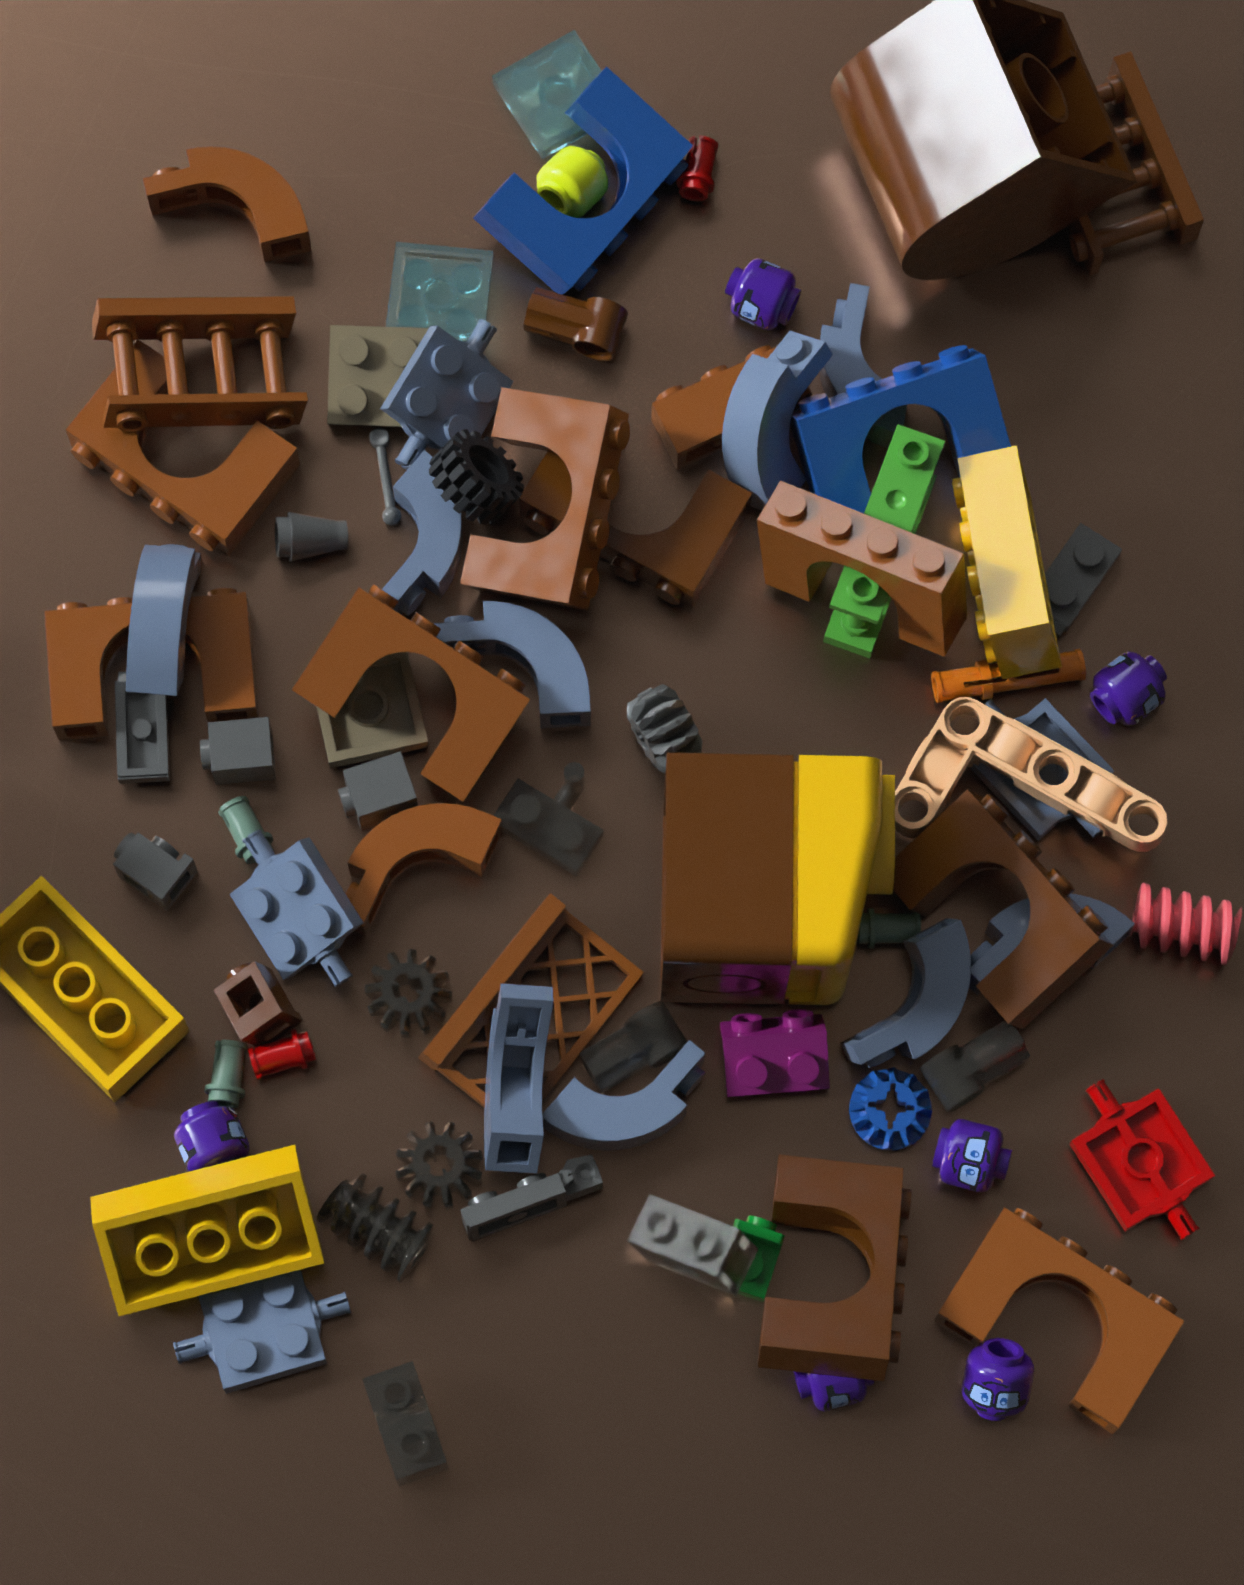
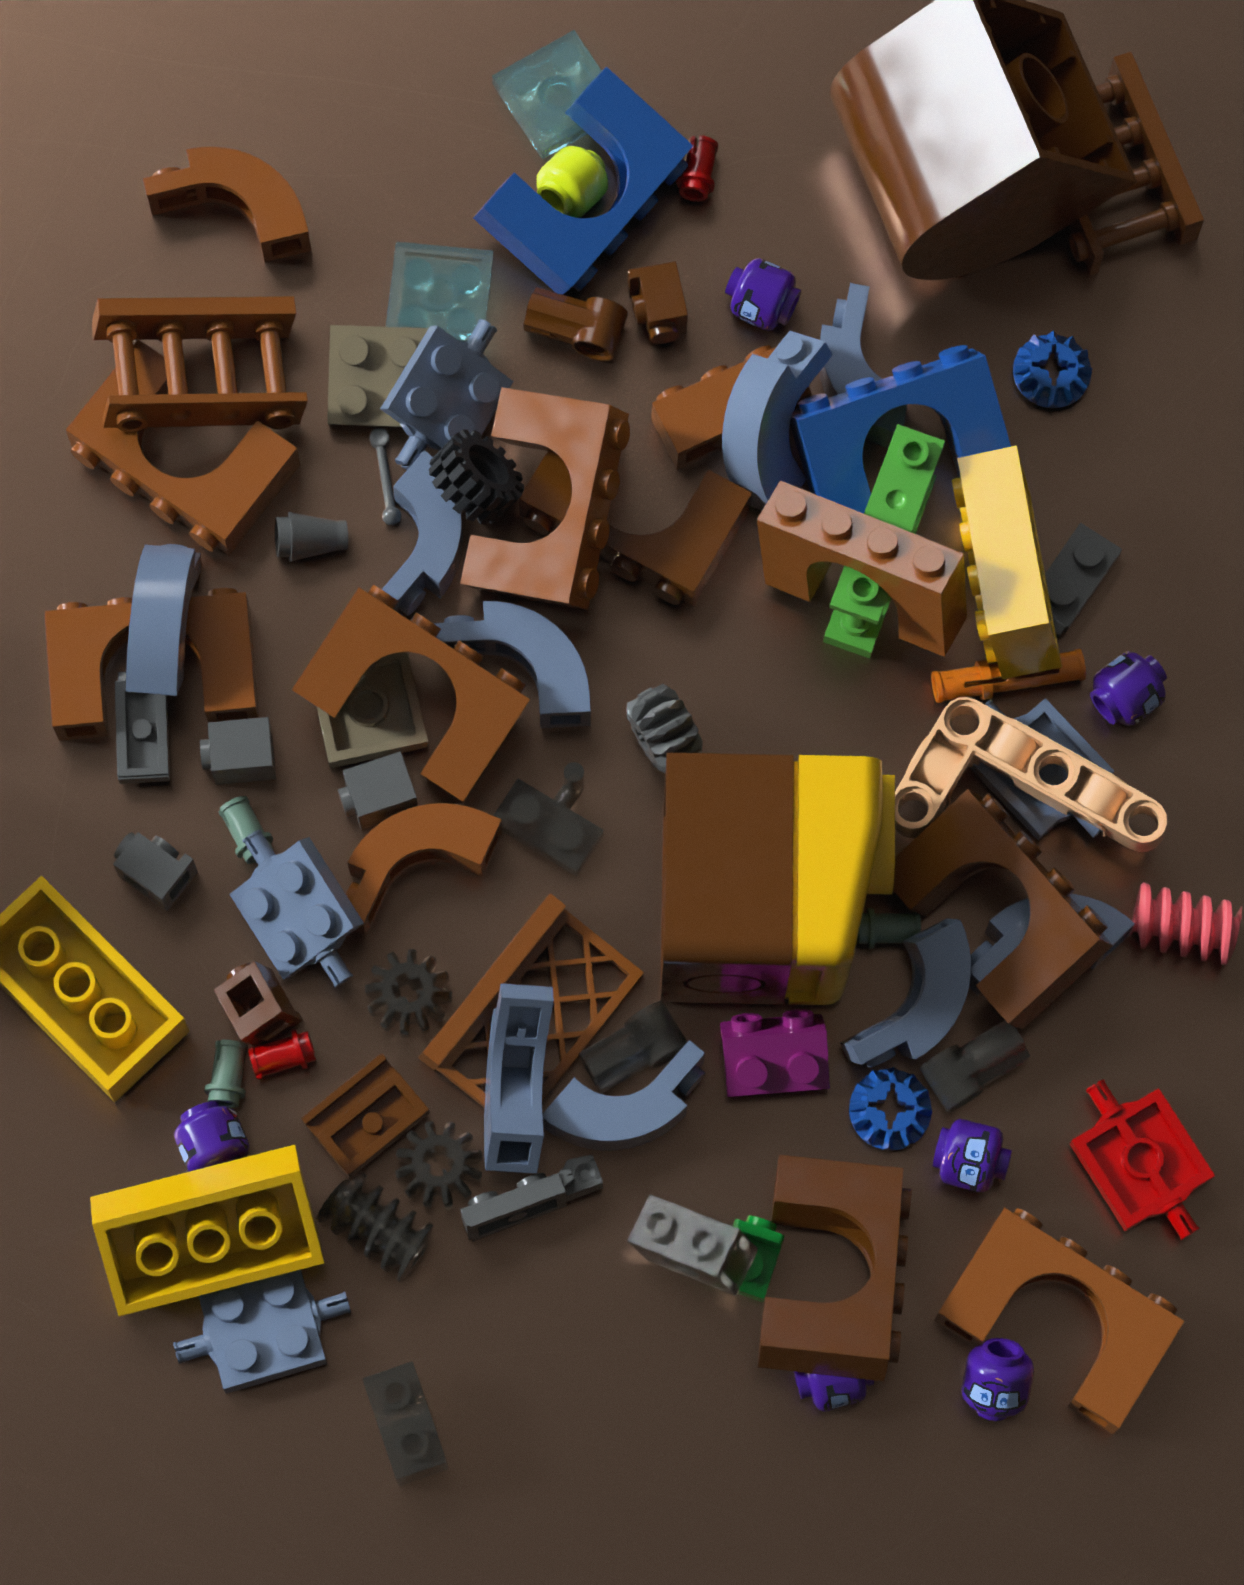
(365, 1115): none -> reddish brown plate
(658, 301): none -> reddish brown brick
(1035, 382): none -> blue gear

